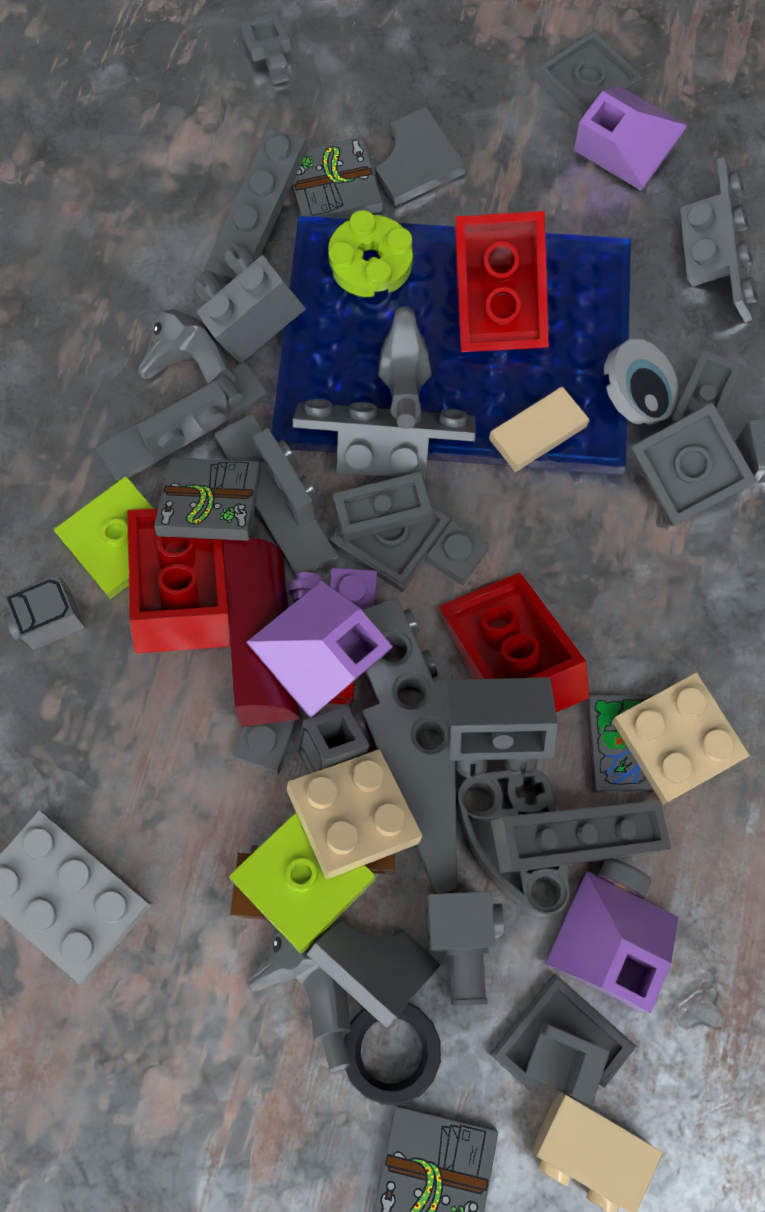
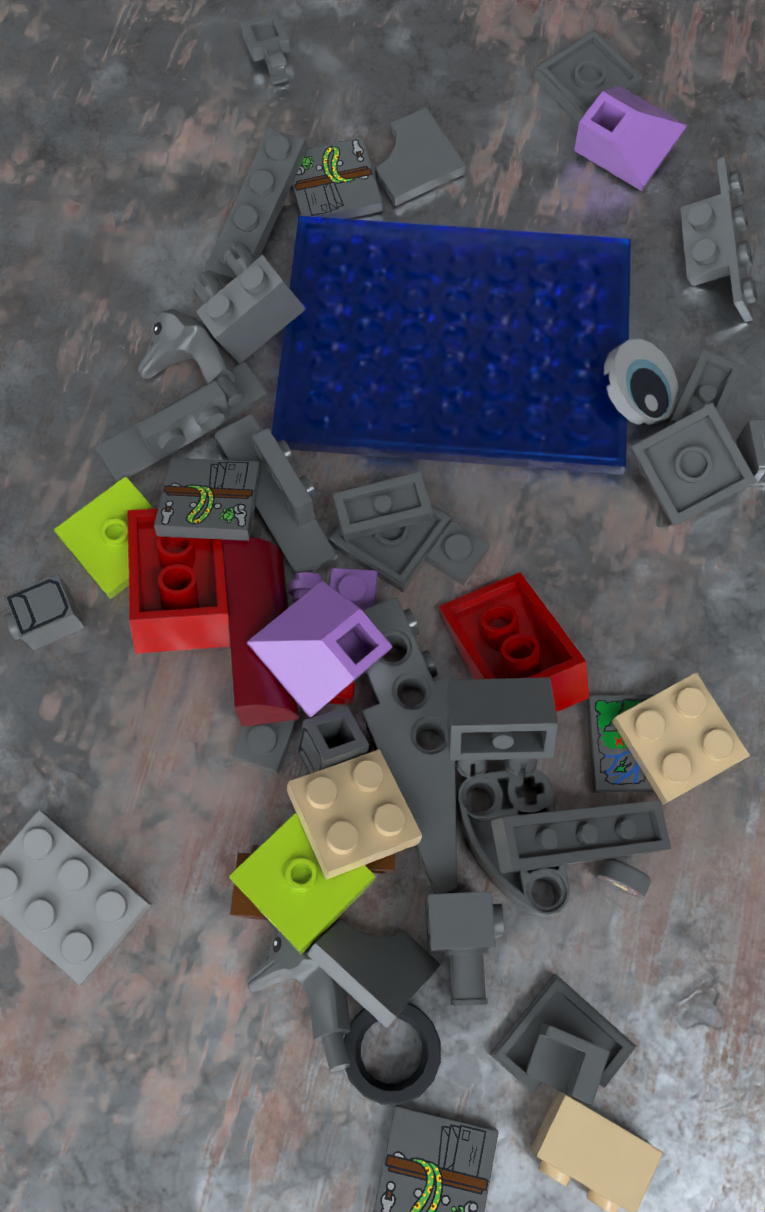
(366, 233): lime plate -> none
(374, 442): dark grey bracket -> none
(405, 366): dark grey animal -> none
(501, 281): red slope -> none
(538, 429): tan tile -> none
(615, 943): medium lavender slope -> none

